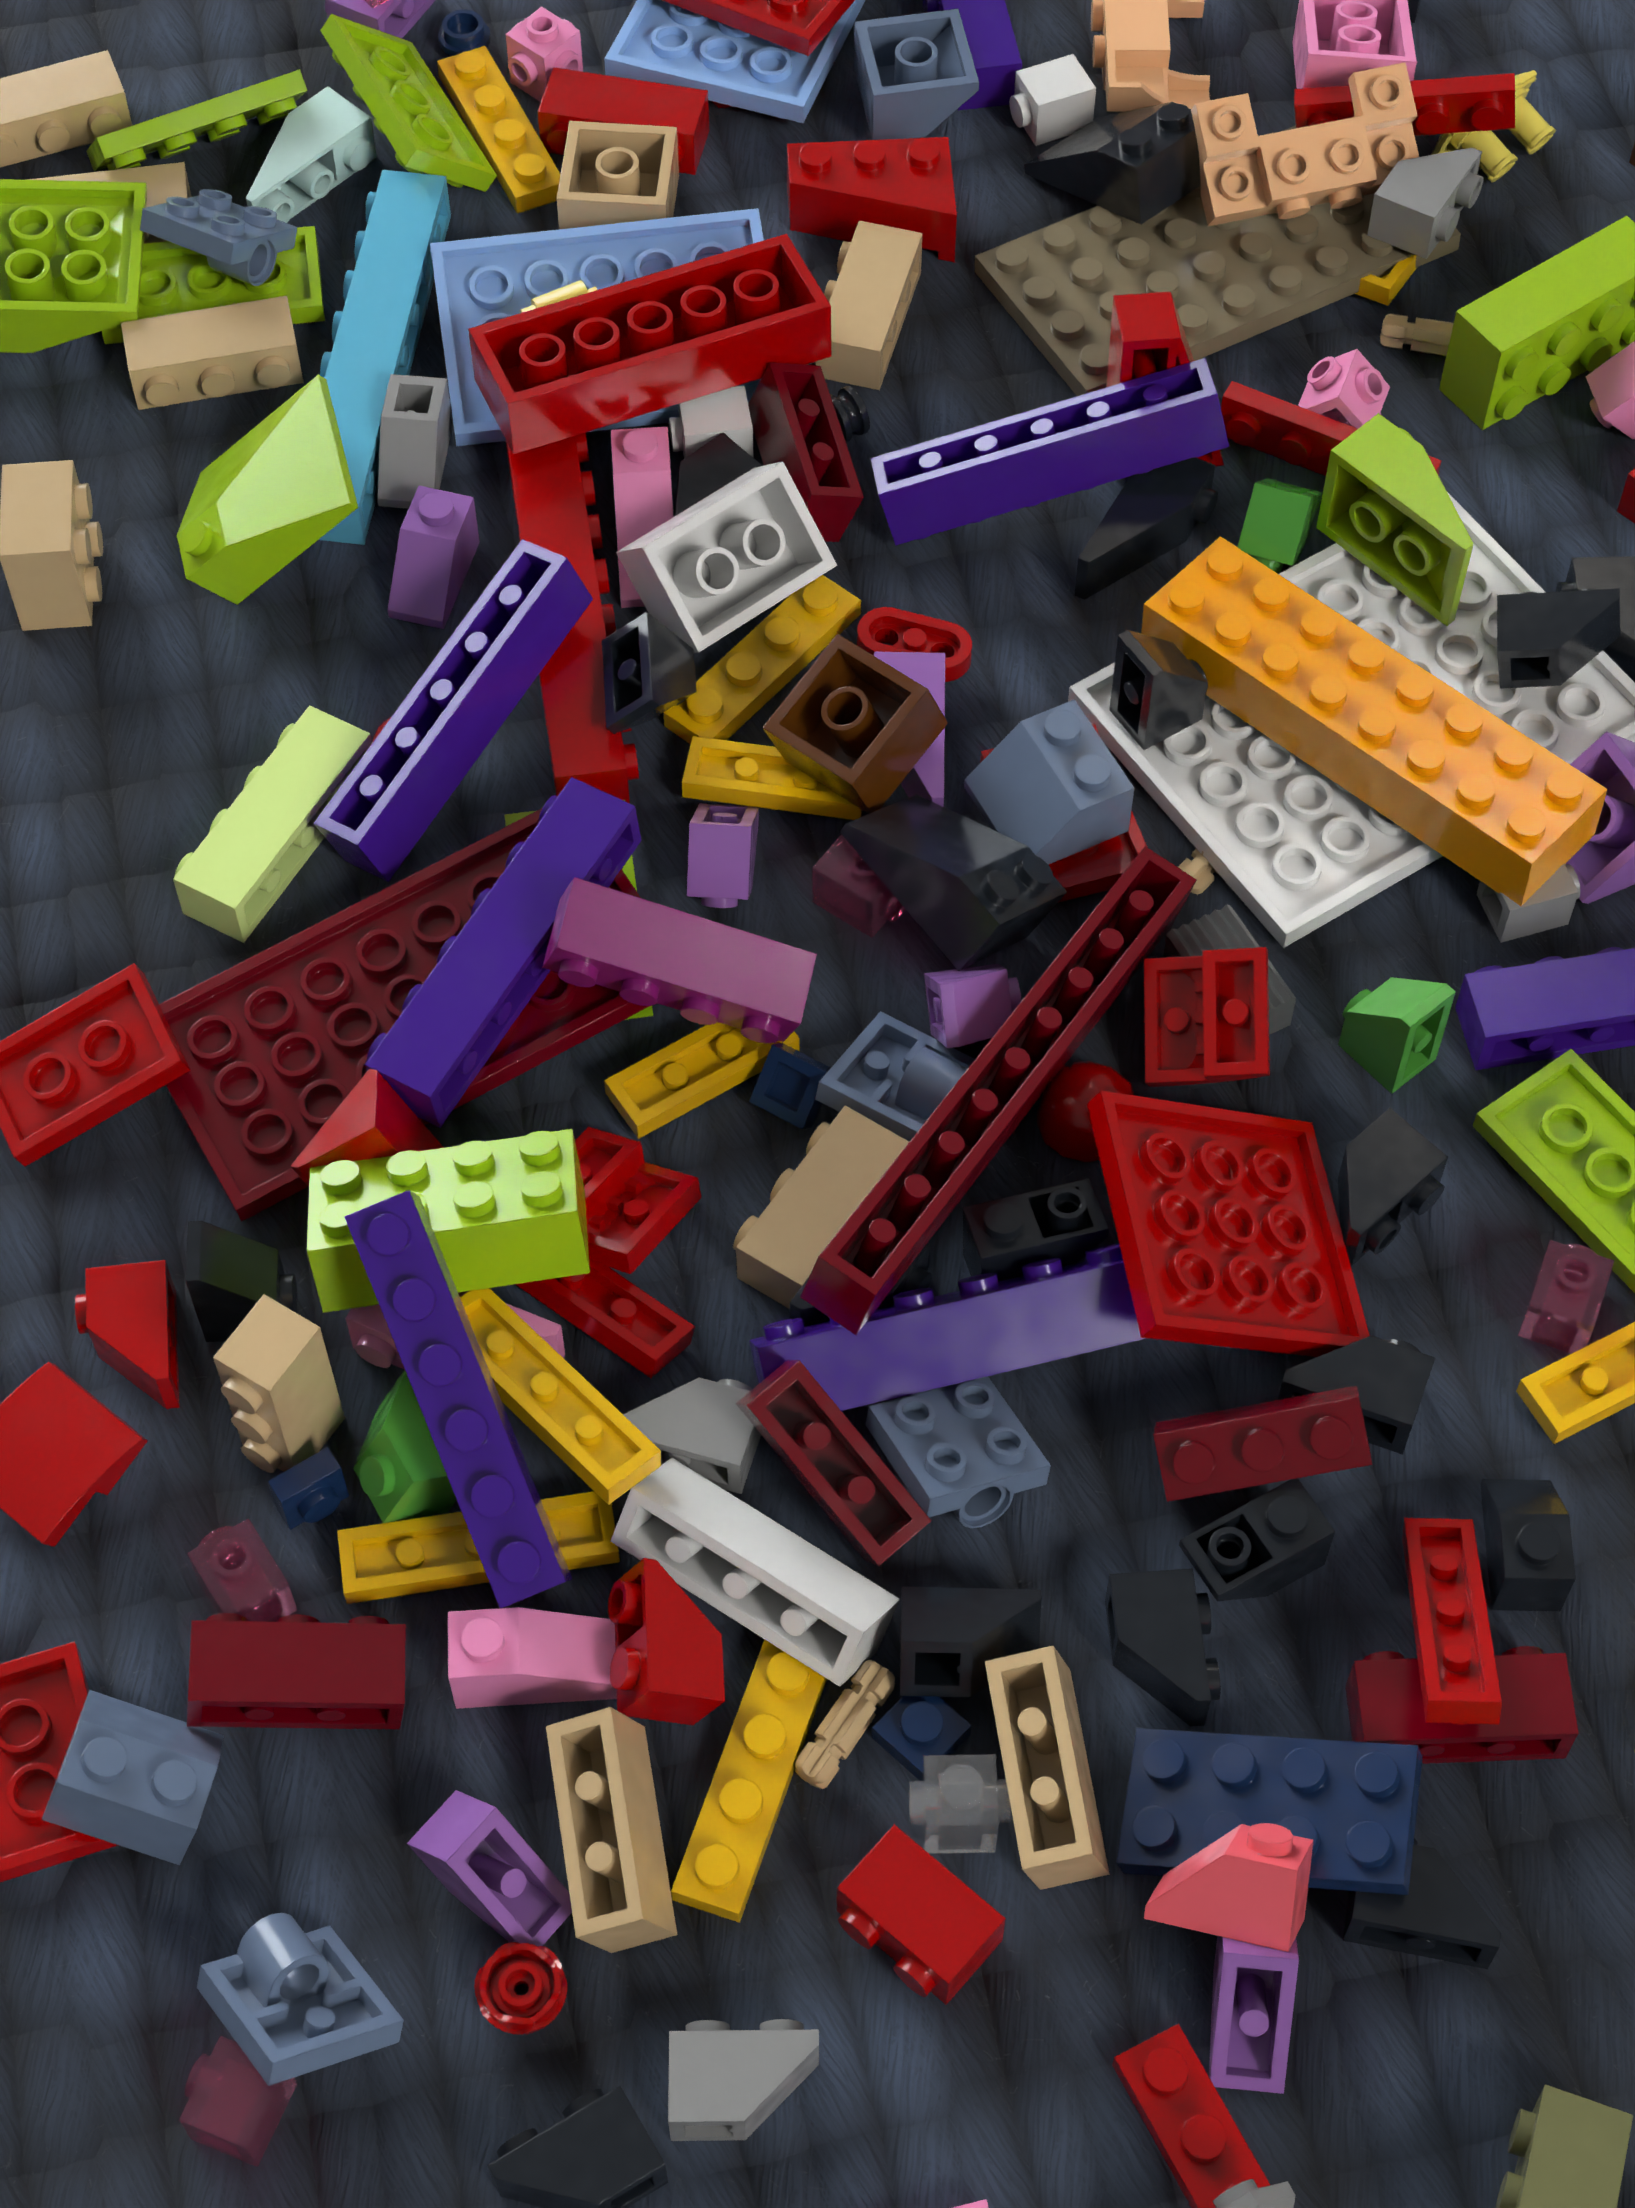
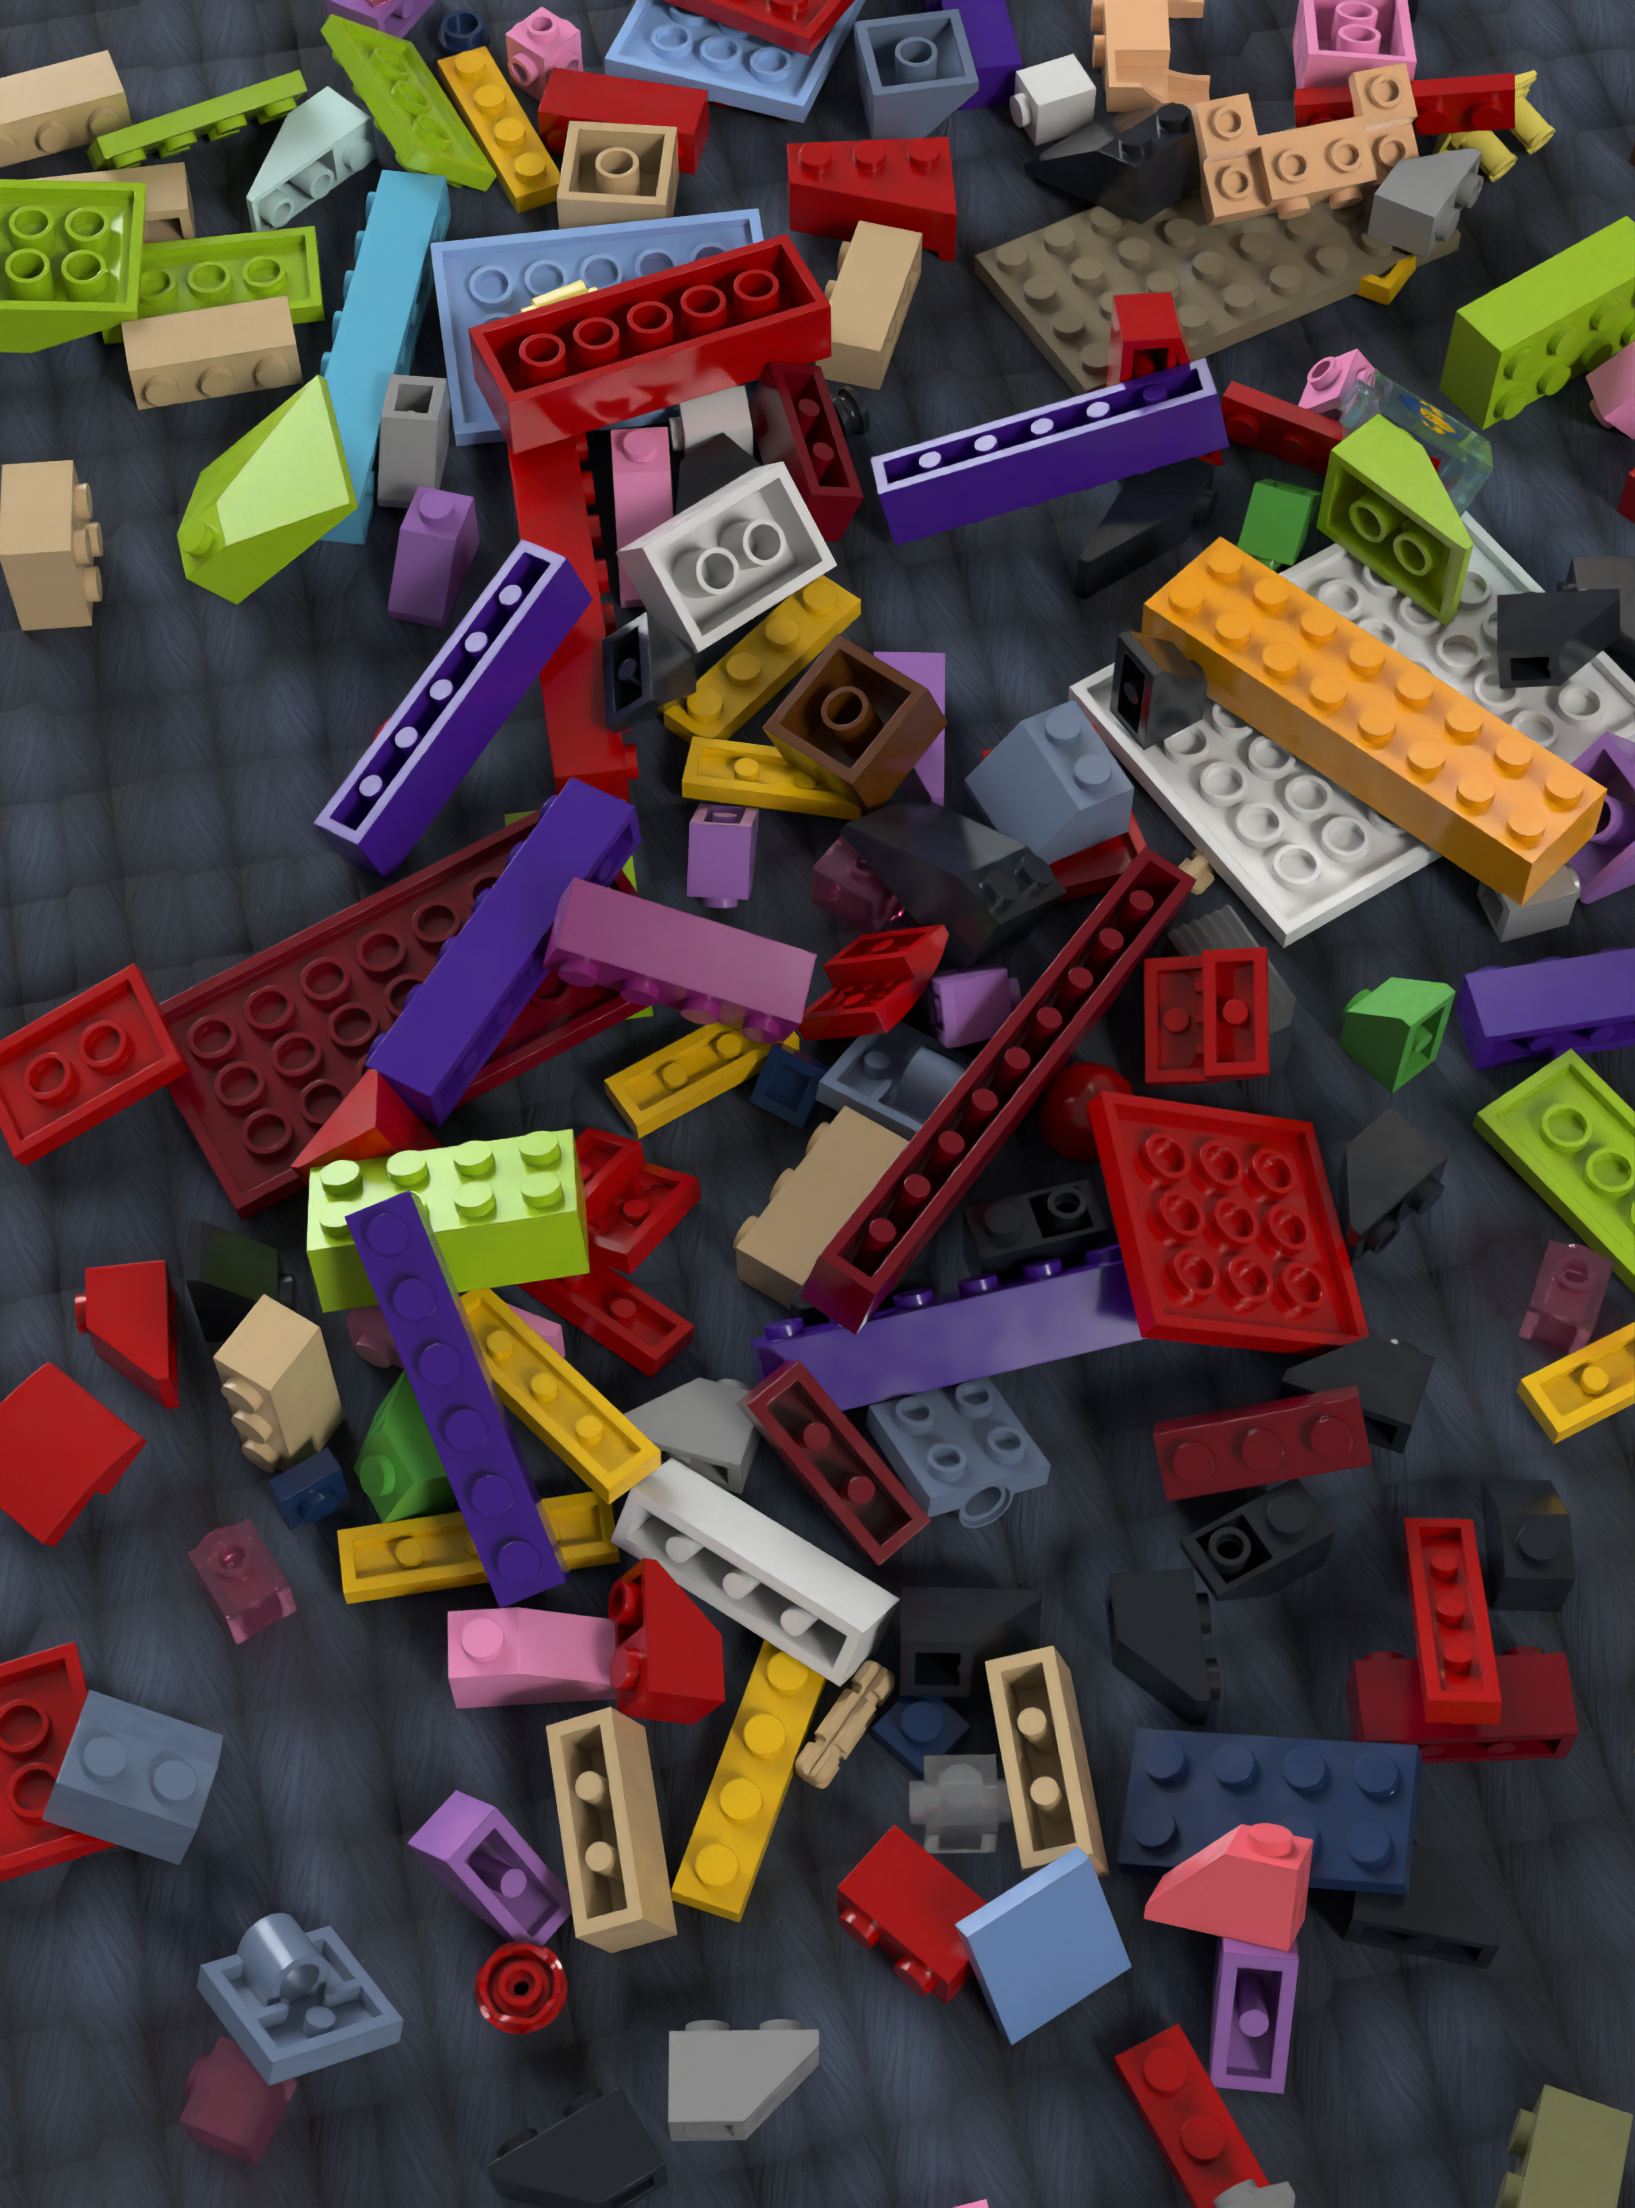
(233, 237): sand blue plate -> none
(270, 826): yellowish green brick -> none
(296, 1673): dark red brick -> none
(875, 983): none -> red slope
(916, 634): red plate -> none
(1043, 1945): none -> medium blue tile
(1423, 335): tan axle -> none
(1469, 451): none -> clear light blue panel

